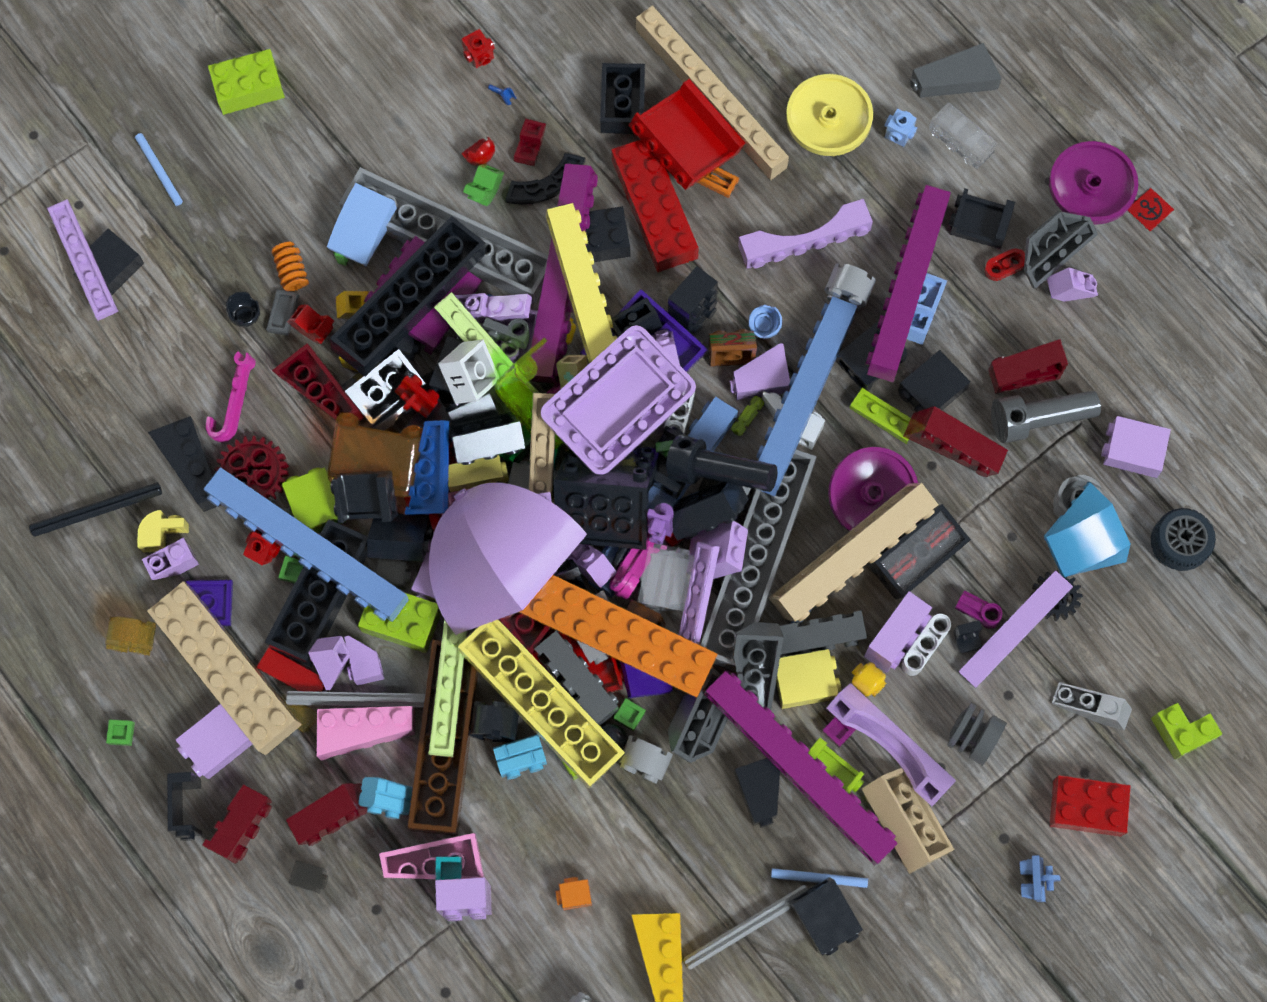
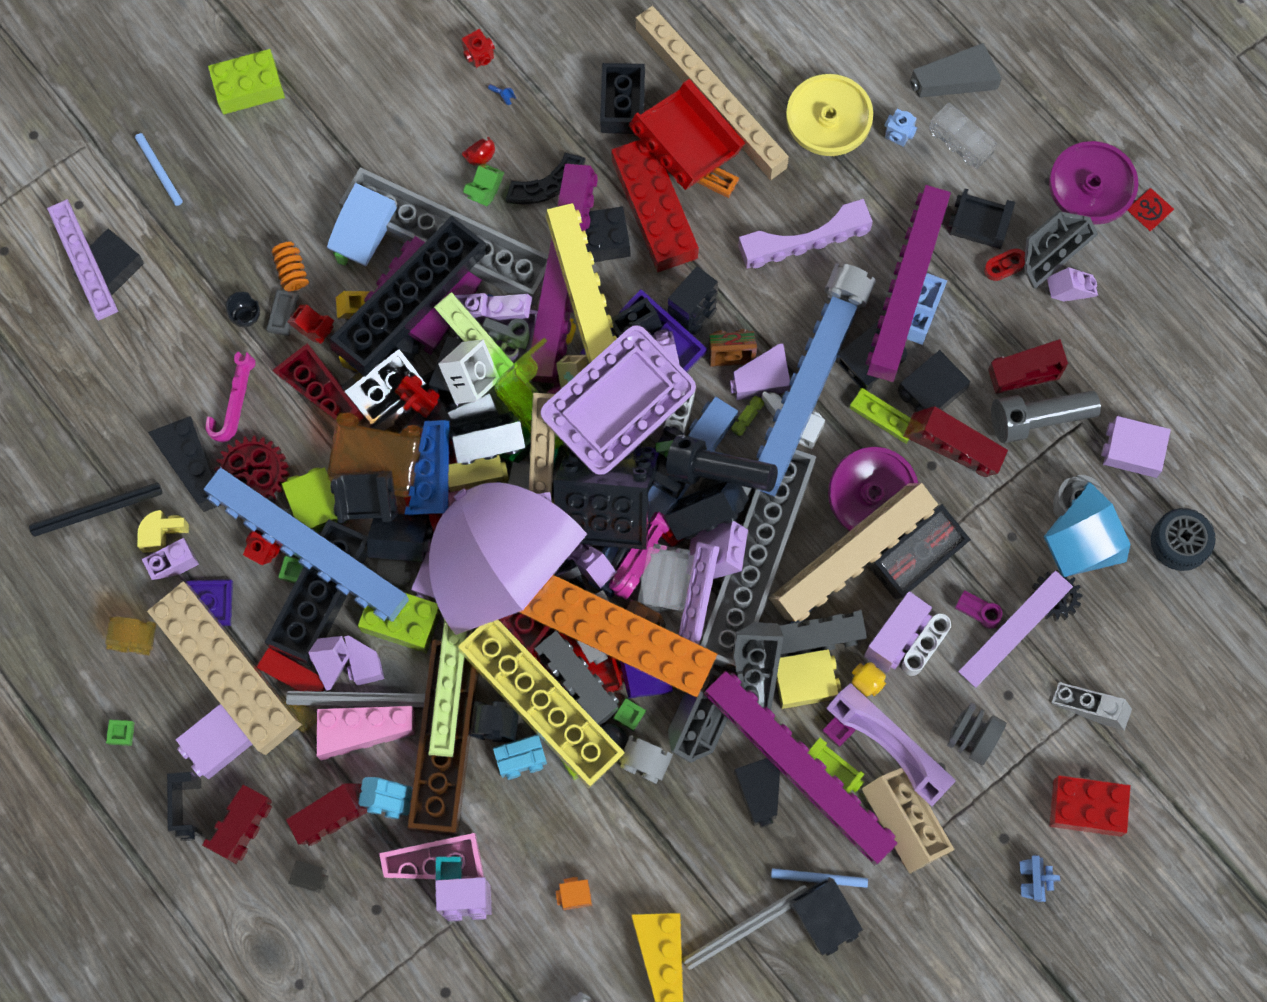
(530, 142): dark red slope -> none
(660, 523): medium lavender hips -> none
(765, 321): light blue hair -> none
(968, 636): black bracket -> none
(1181, 735): lime brick -> none

